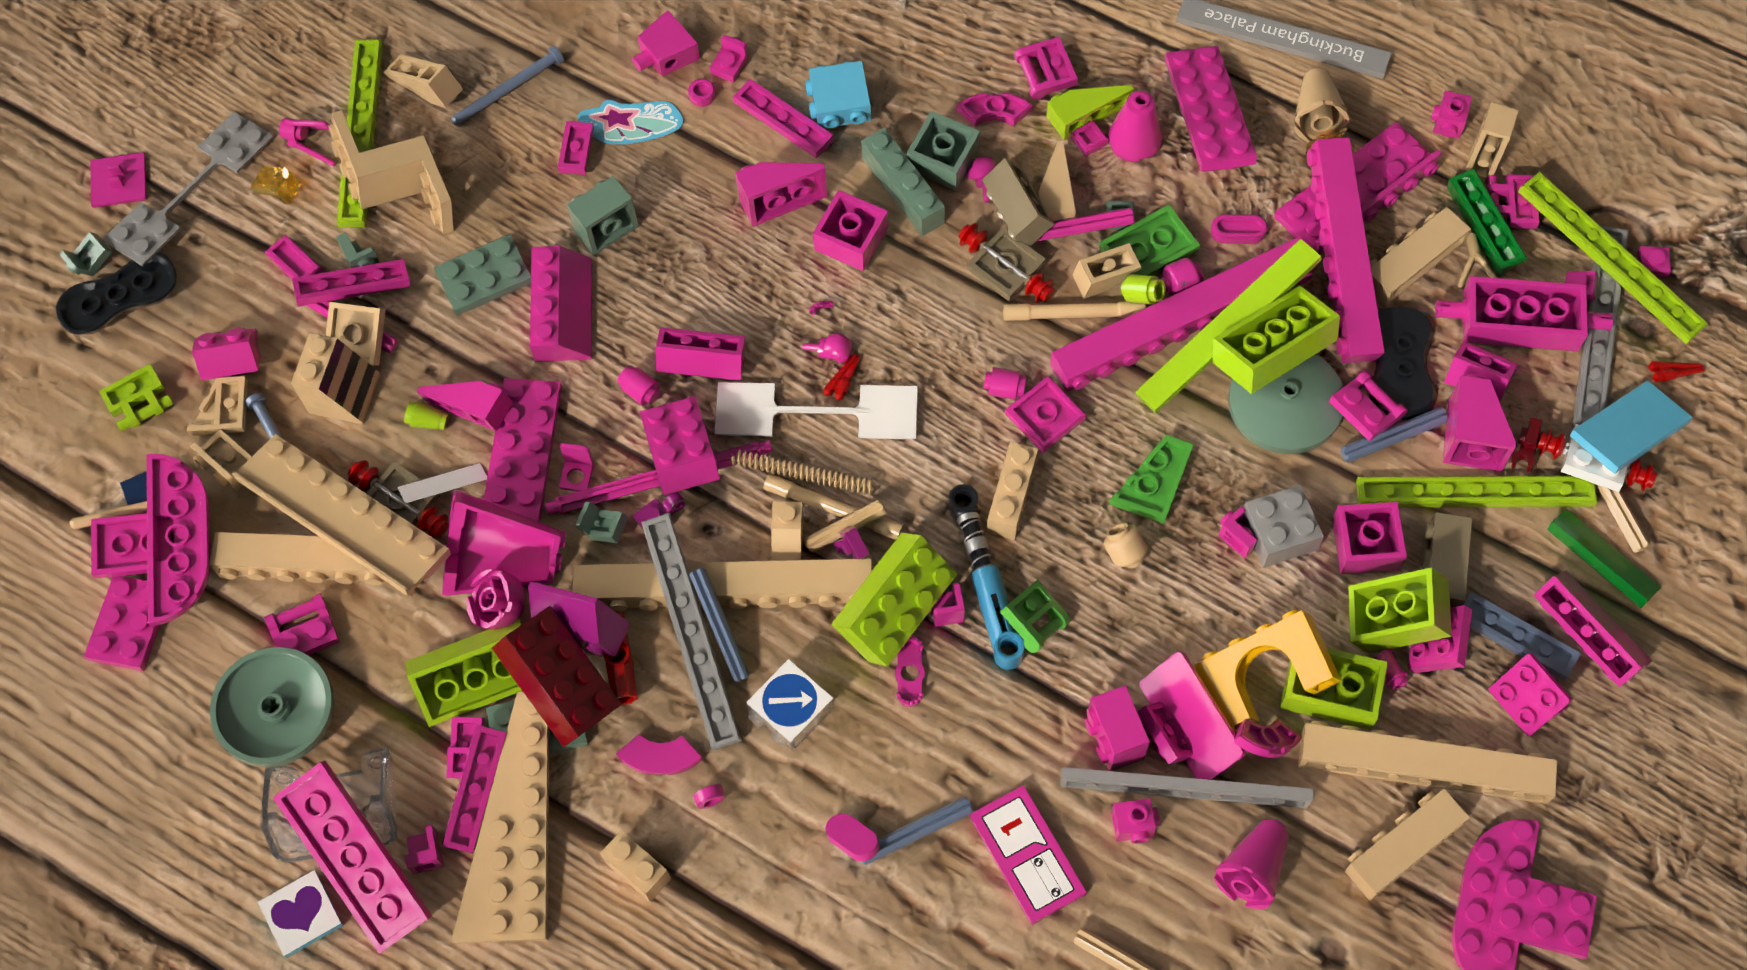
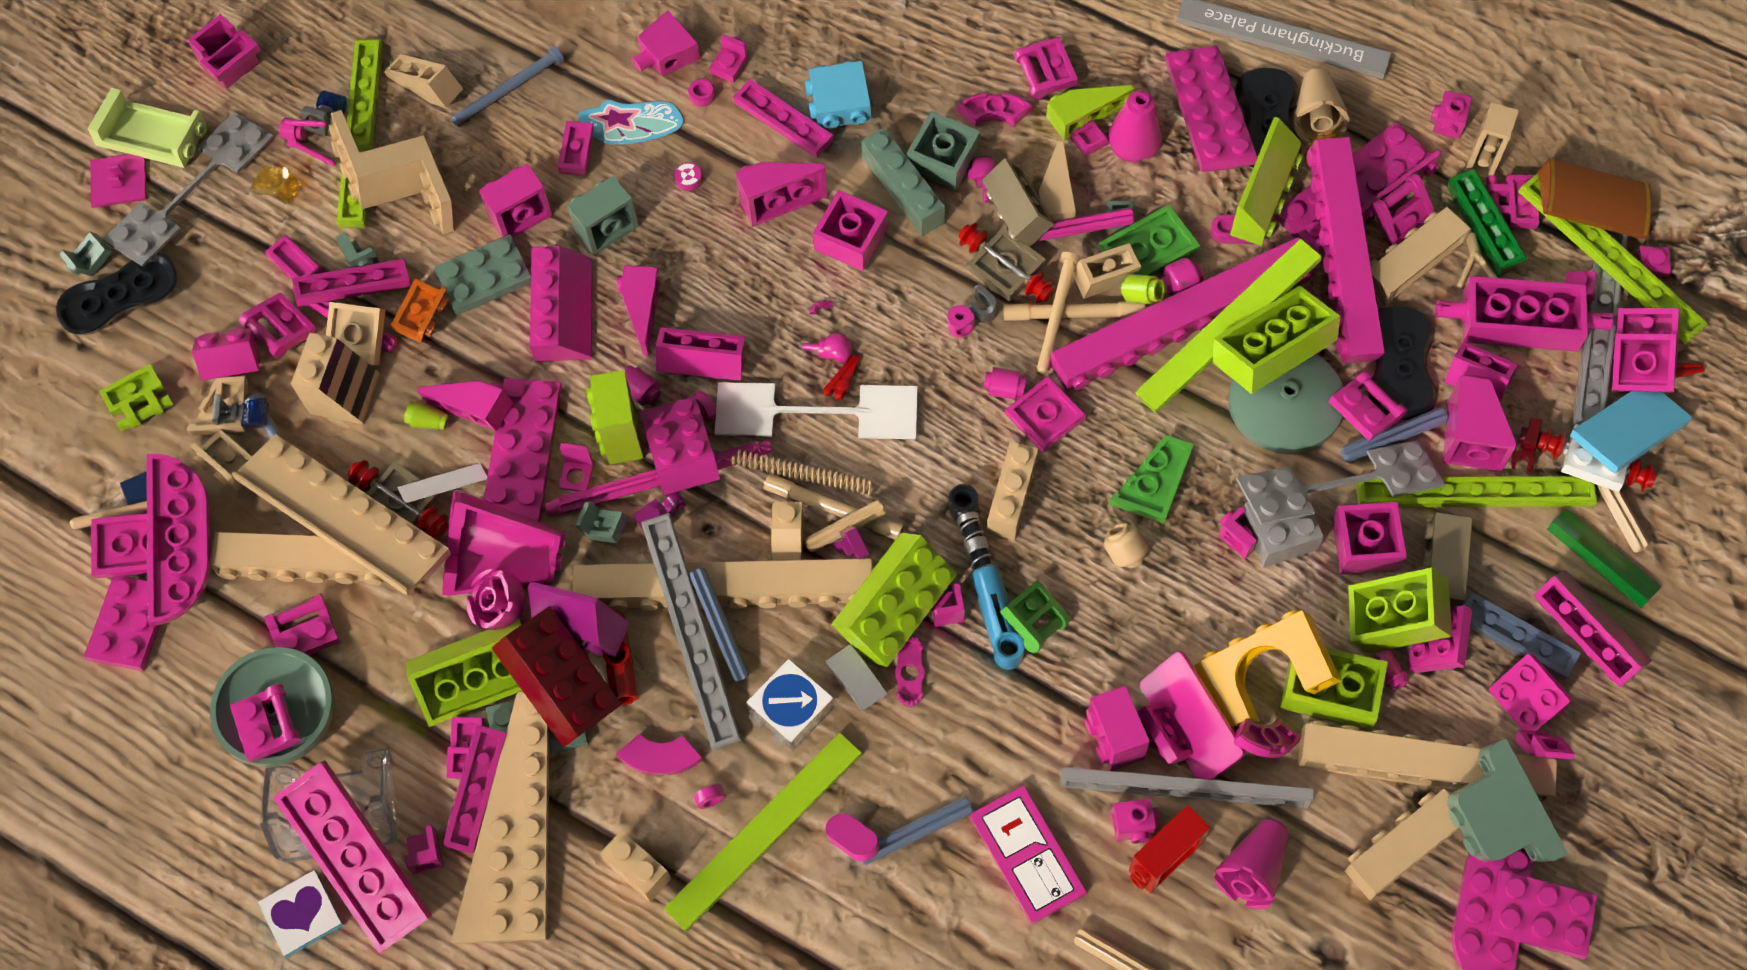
(146, 130): none -> yellowish green panel
(224, 51): none -> dark pink plate
(250, 413): none -> leg
(255, 726): none -> dark pink plate
(283, 318): none -> dark pink plate
(326, 104): none -> leg
(418, 310): none -> orange bracket
(516, 201): none -> dark pink brick
(614, 417): none -> lime brick
(640, 296): none -> dark pink slope
(688, 176): none -> dark pink tile
(705, 404): none -> dark pink tile
(762, 832): none -> lime tile
(856, 677): none -> light grey slope
(962, 319): none -> leg
(1069, 261): none -> tan bar
(1168, 849): none -> red window
(1266, 95): none -> black plate
(1266, 184): none -> lime slope
(1280, 496): none -> light grey hinge
(1407, 216): none -> dark pink plate
(1503, 811): none -> sand green brick
(1543, 745): none -> dark pink slope
(1595, 198): none -> dark orange slope
(1646, 349): none -> dark pink slope

